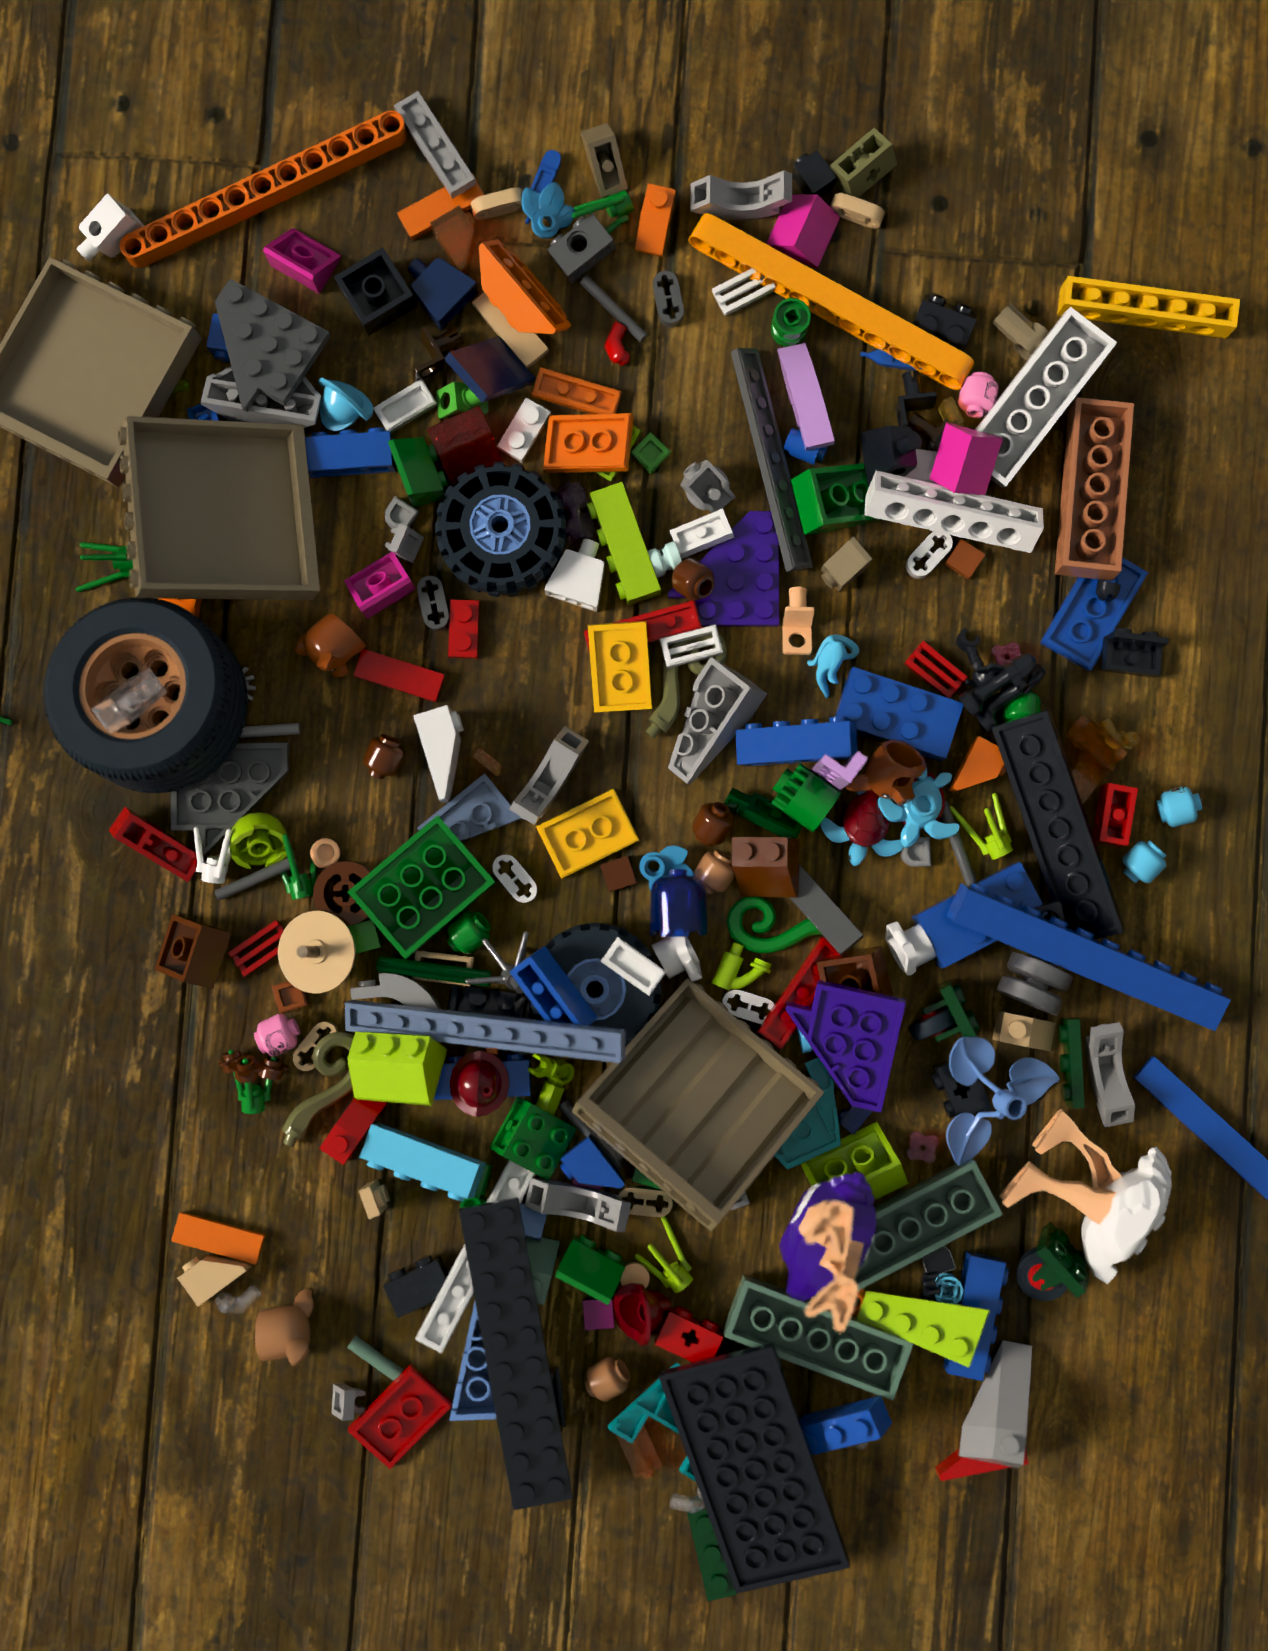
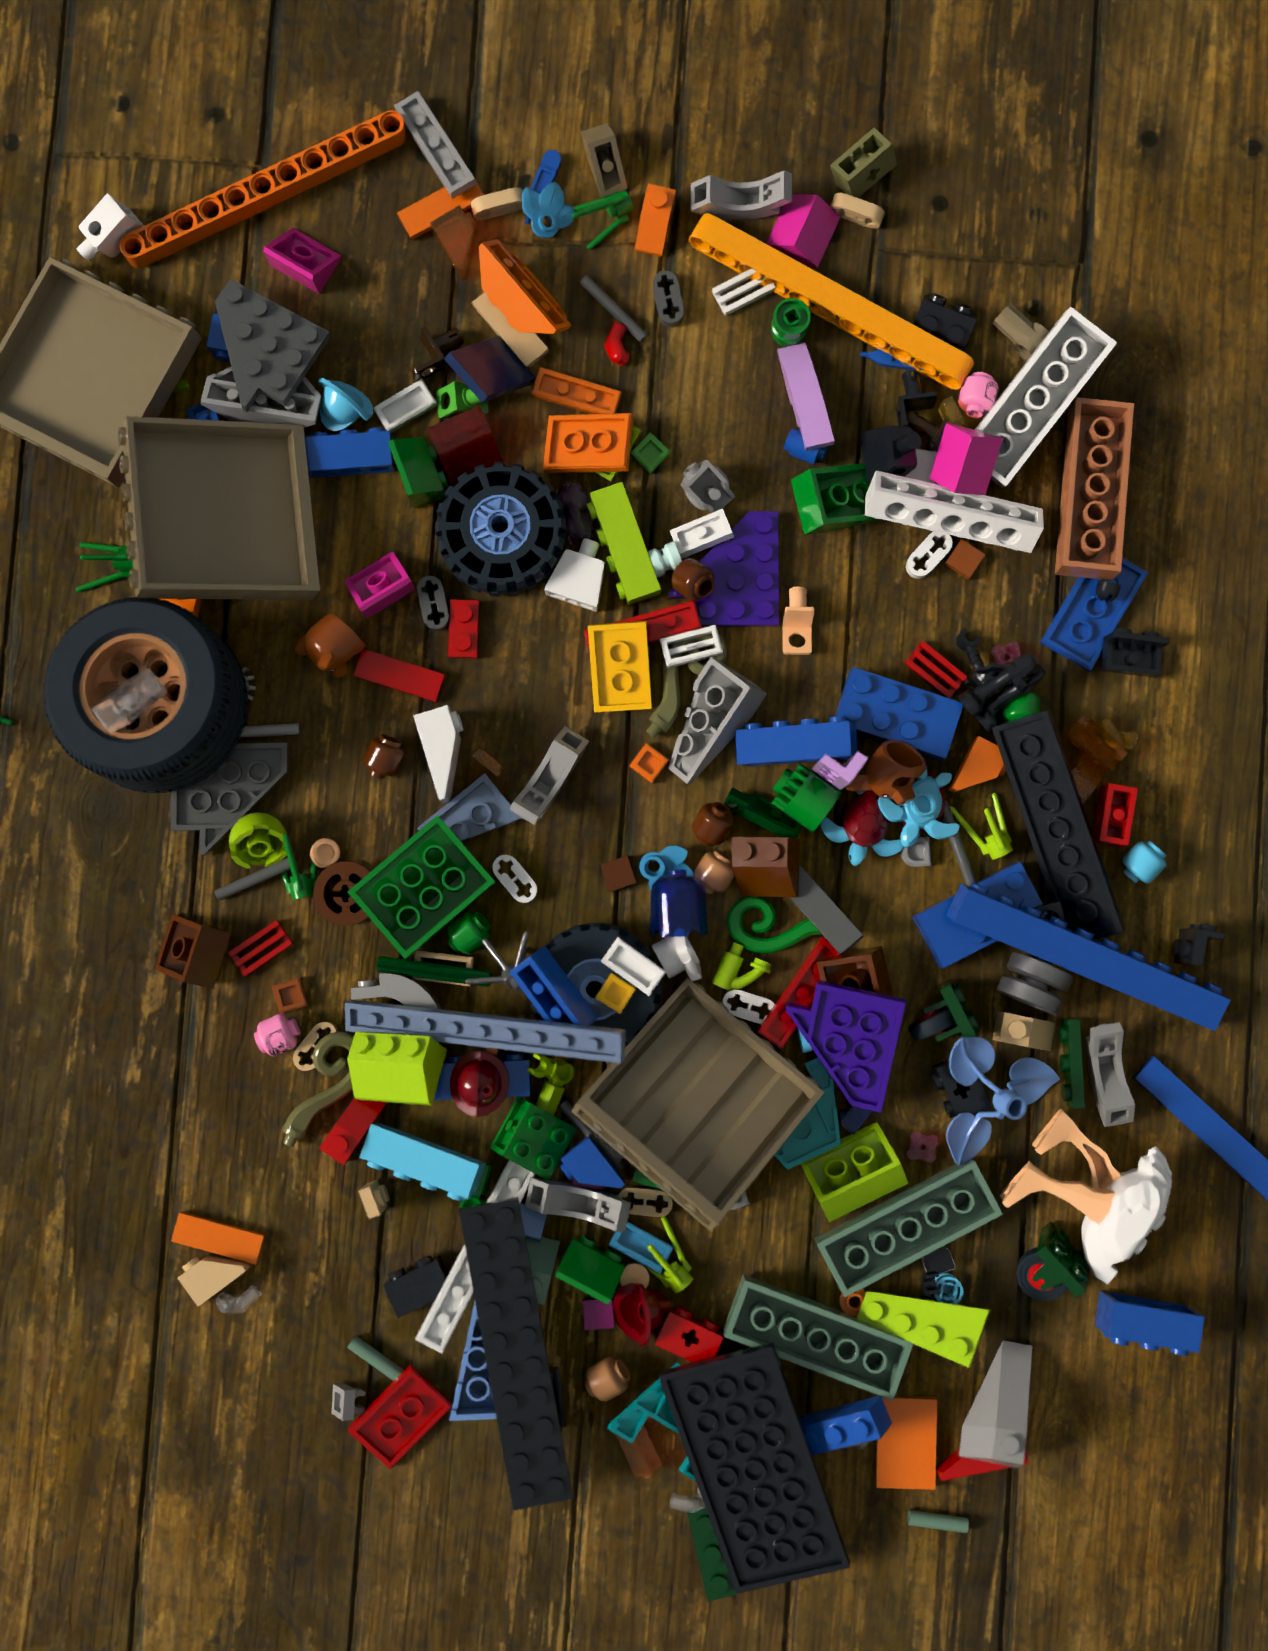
(154, 843): red slope -> none
(216, 867): white plant -> none
(247, 1070): plant -> none
(285, 1330): medium nougat piece -> none
(316, 952): tan piece -> none
(365, 936): bright green tile -> none
(375, 291): black brick -> none
(400, 513): light grey tile -> none
(405, 543): light grey tile -> none
(441, 289): dark blue torso -> none
(489, 1003): black plate -> none
(524, 430): white plate -> none
(575, 263): dark grey brick -> none
(587, 833): yellow tile -> none
(615, 993): none -> yellow tile
(635, 1244): none -> dark azure tile
(649, 763): none -> orange tile
(771, 459): dark grey tile -> none
(813, 174): black brick -> none
(829, 1244): animal -> none
(830, 657): medium azure piece -> none
(845, 565): dark tan slope -> none
(909, 947): white piece -> none
(909, 1445): none -> orange tile
(938, 1521): none -> sand green piece
(981, 1283): blue brick -> none
(1149, 307): yellow brick -> none
(1149, 1323): none -> blue brick
(1178, 806): medium azure head -> none
(1191, 944): none -> black bracket

